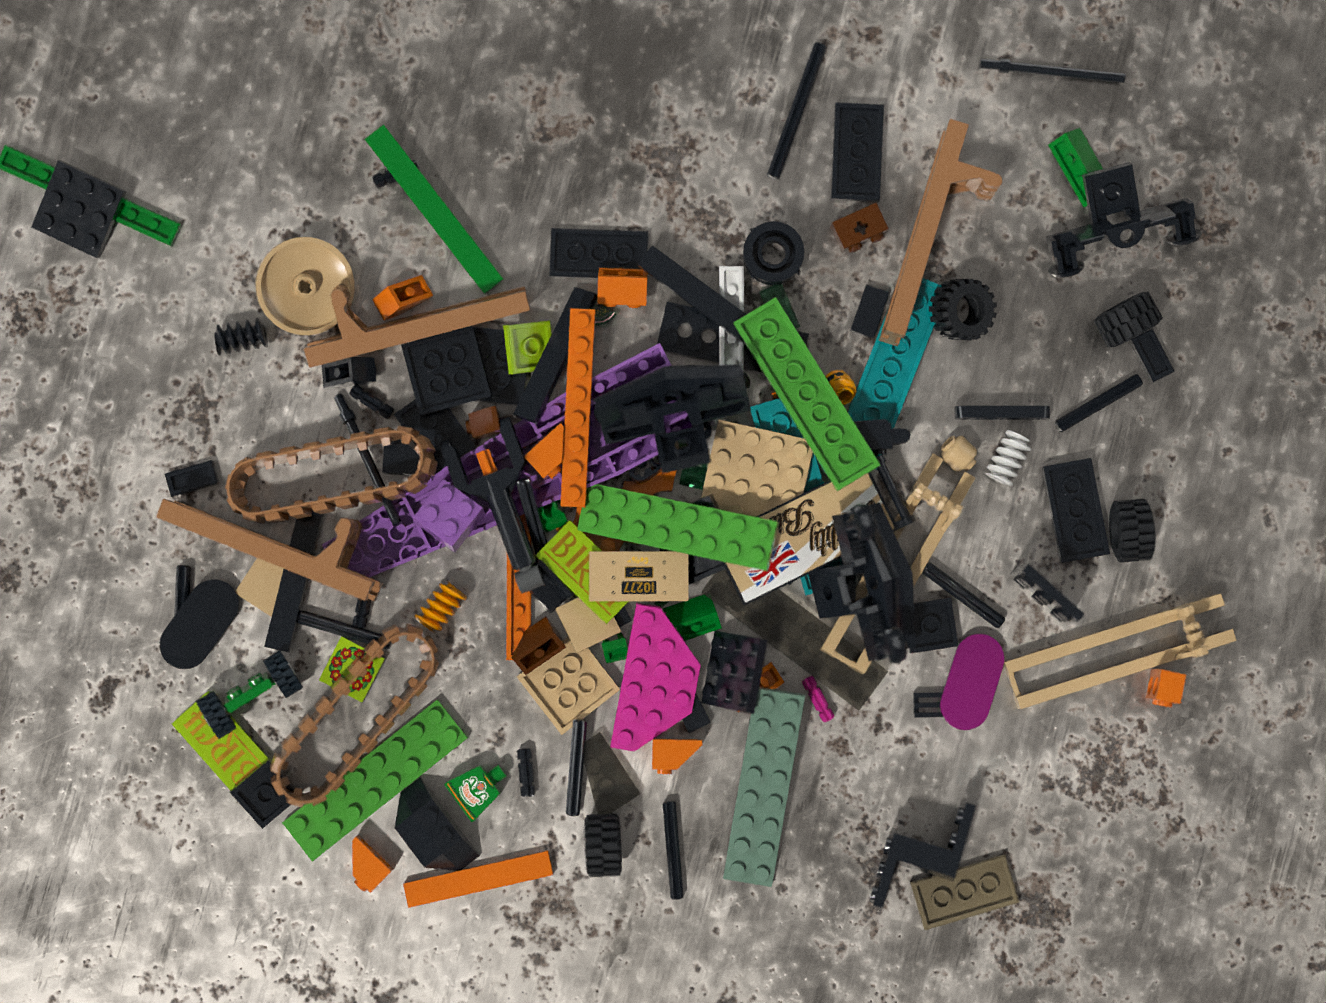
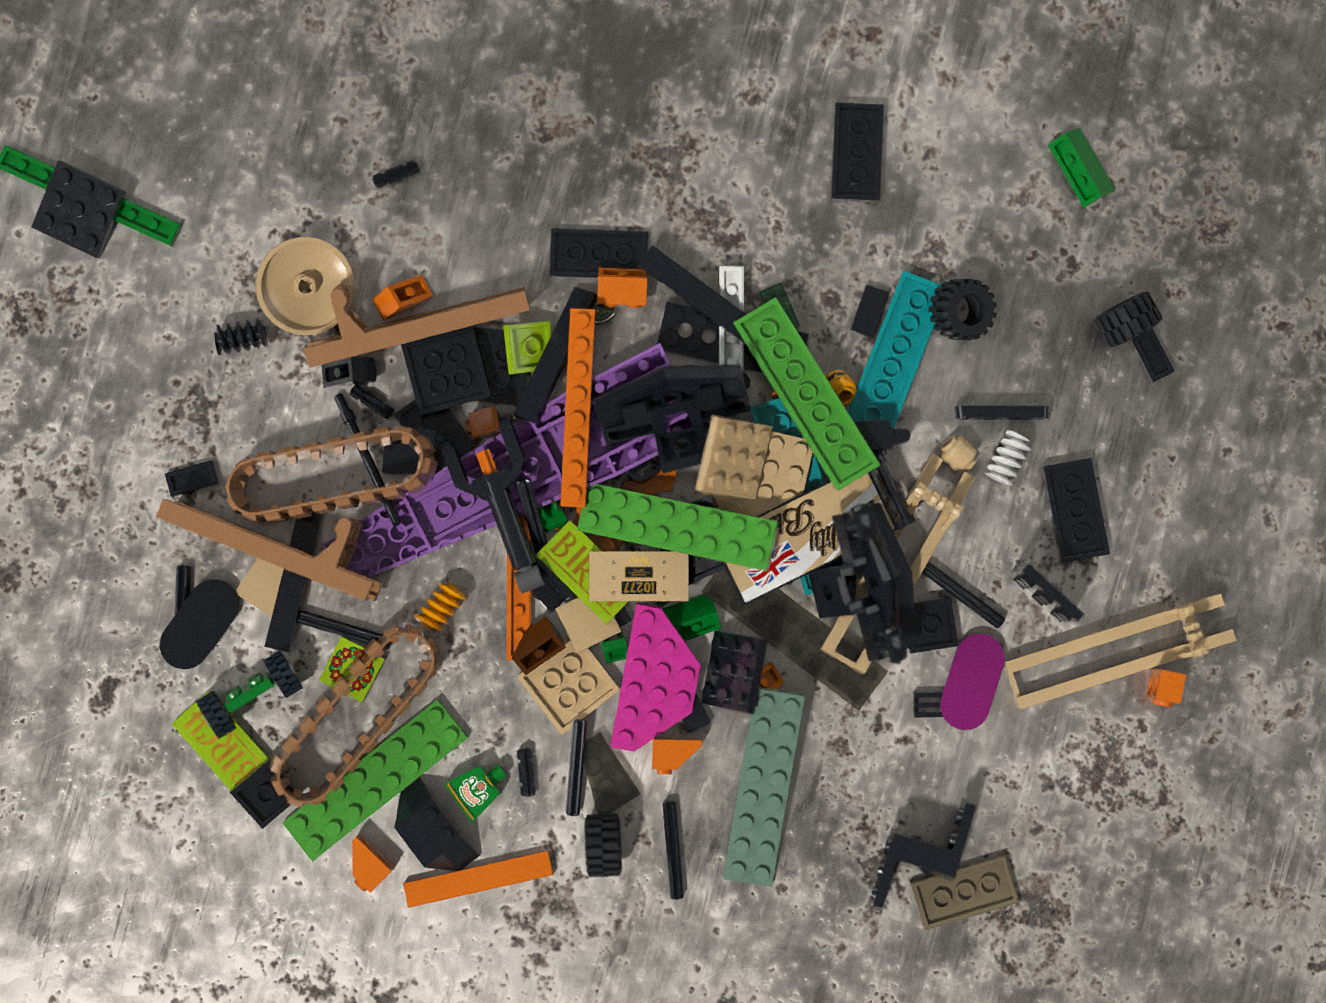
(362, 609): black axle -> none
(434, 209): green tile -> none
(449, 515): medium lavender brick -> none
(548, 454): orange slope -> none
(694, 476): clear green tile -> none
(733, 457): none -> tan plate
(782, 235): black piece -> none
(796, 110): black axle -> none
(818, 699): dark pink axle -> none
(868, 217): reddish brown brick -> none
(945, 178): medium nougat piece -> none
(1004, 66): black bar -> none
(1099, 403): black axle -> none
(1112, 192): black piece -> none
(1132, 530): black tyre -> none

